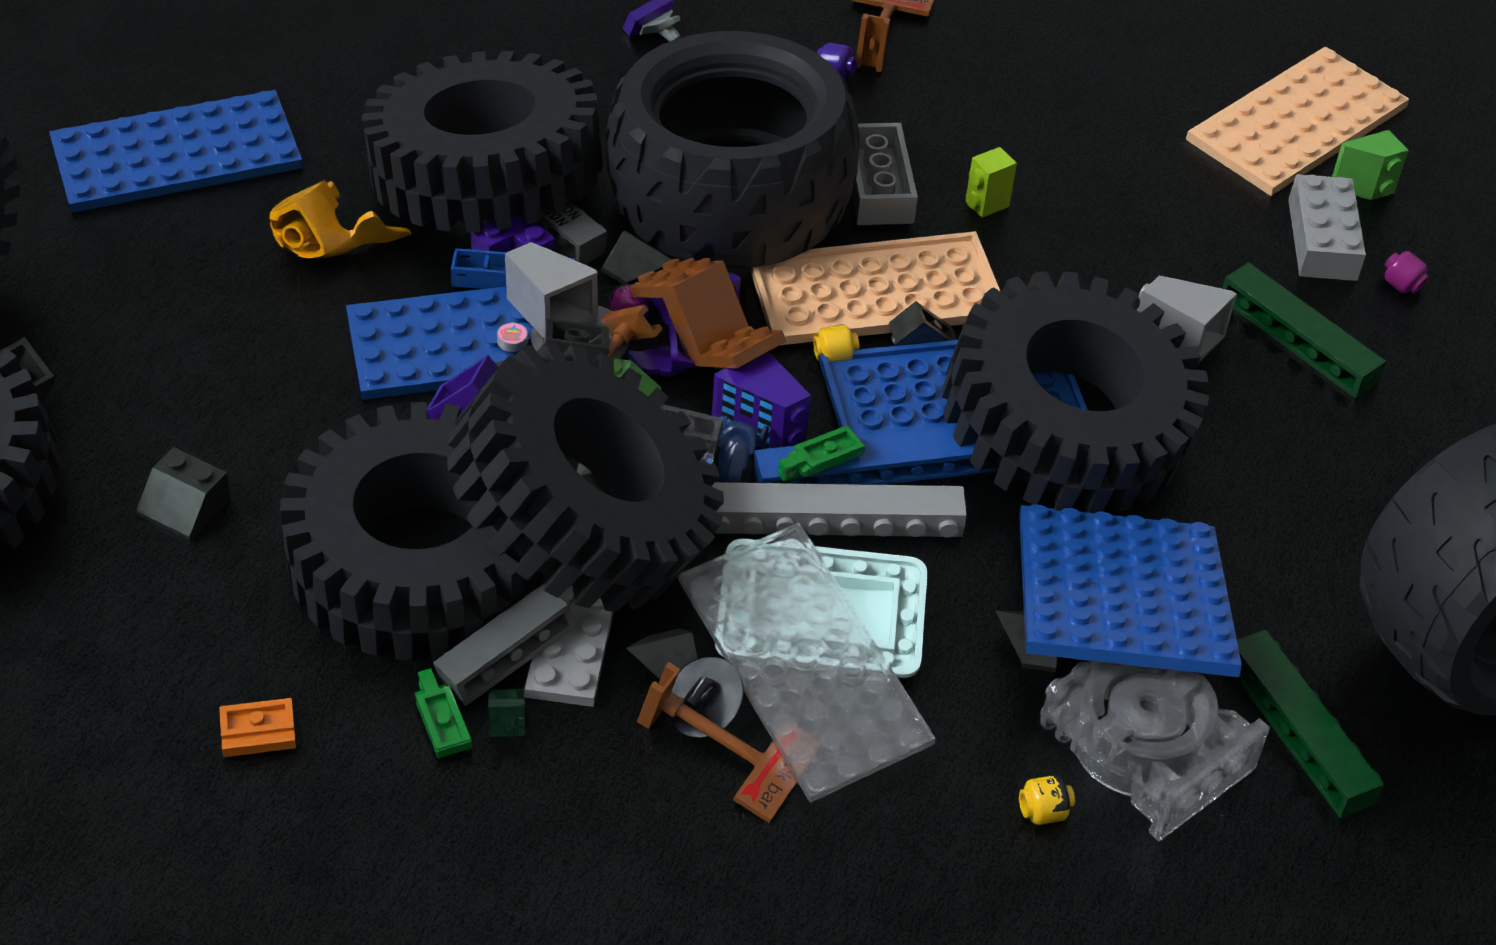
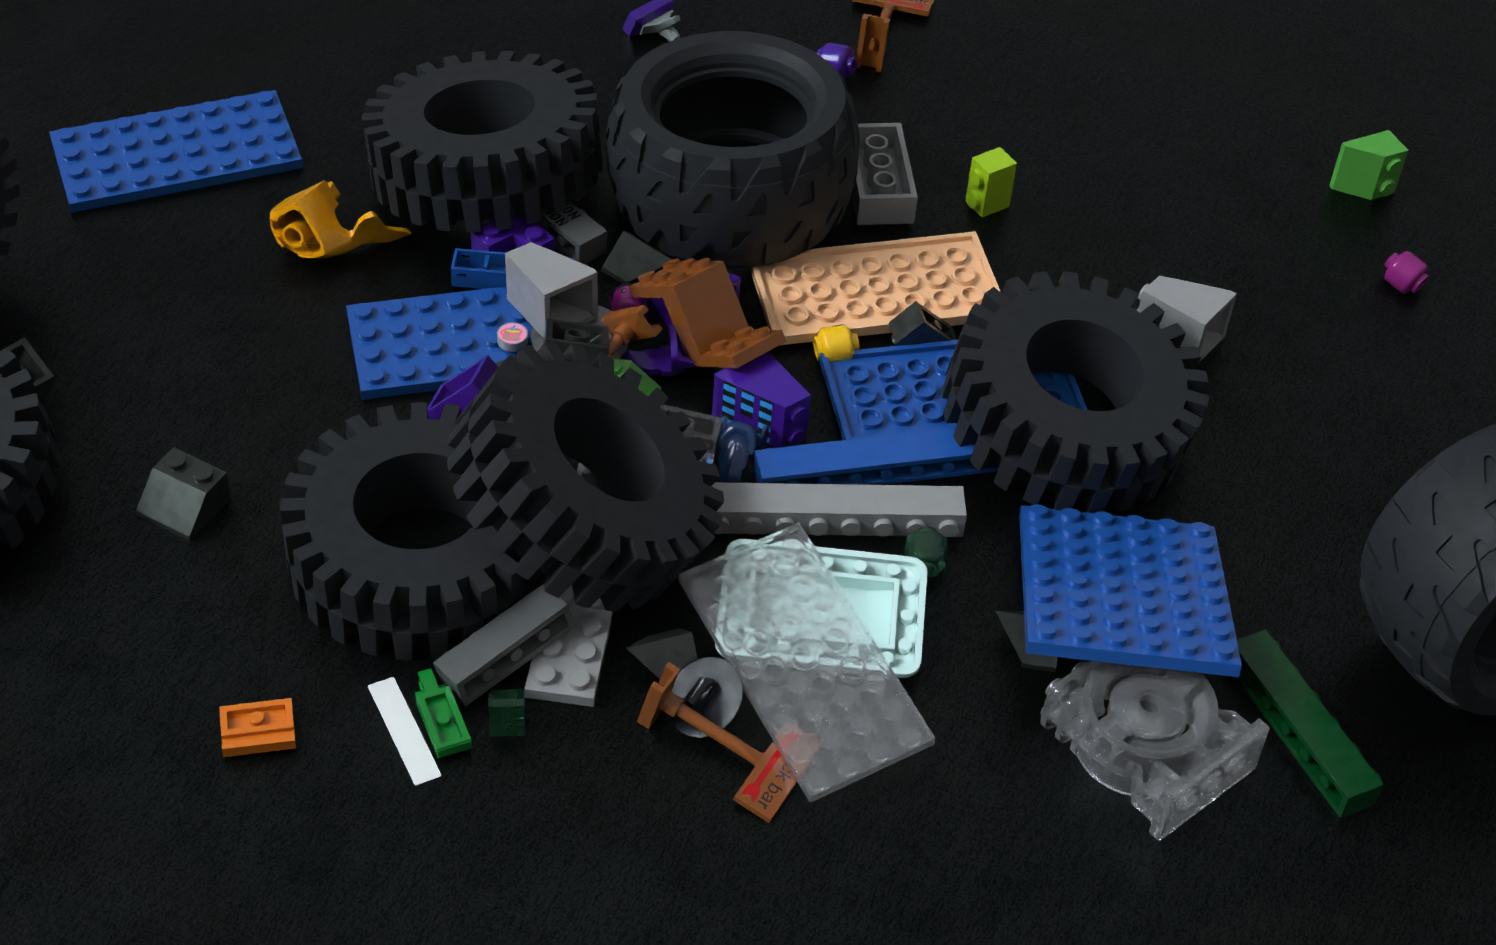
(404, 731): none -> white sticker
(821, 453): green hinge -> none
(929, 548): none -> clear green head
(1046, 800): yellow head -> none
(1297, 120): light nougat plate -> none
(1304, 331): dark green brick -> none
(1326, 227): light grey brick -> none

